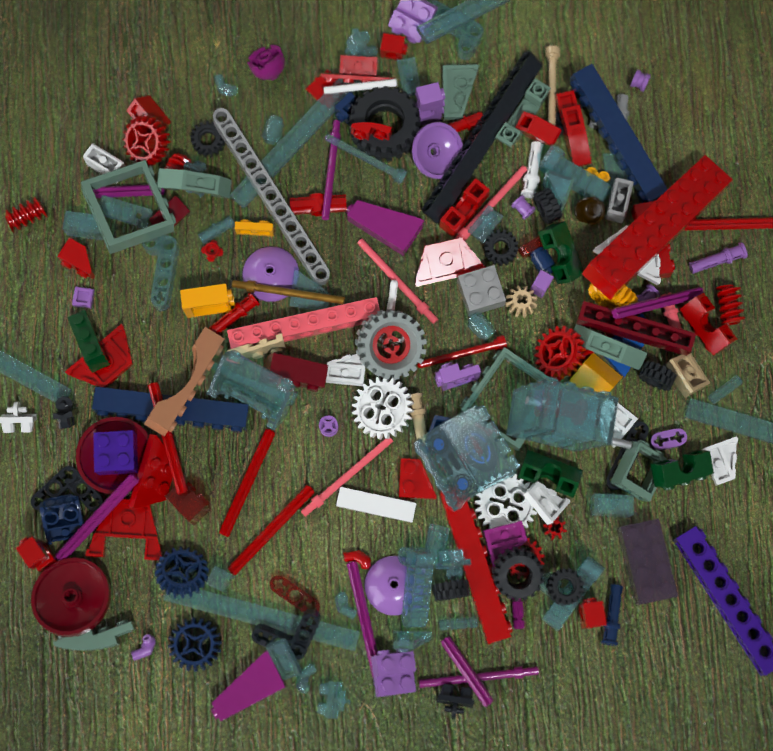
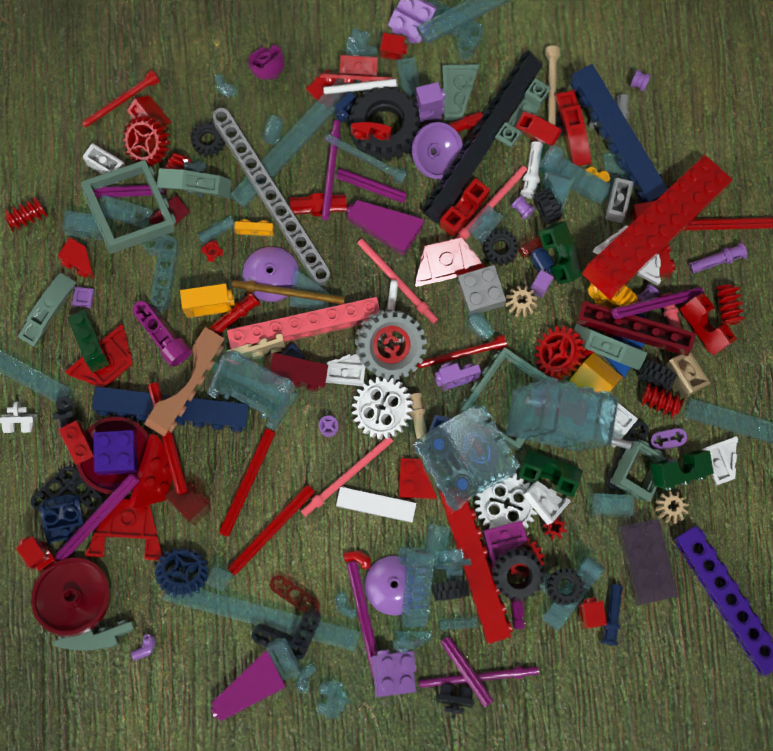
(46, 309): none -> sand green slope
(77, 442): none -> red brick
(149, 80): none -> red piece
(172, 349): none -> magenta beam
(203, 637): dark blue gear -> none
(293, 351): none -> dark blue tile
(371, 185): none -> magenta axle
(590, 210): dark brown hair -> none
(661, 400): none -> red piece
(667, 500): none -> tan gear
(725, 389): clear light blue axle -> none

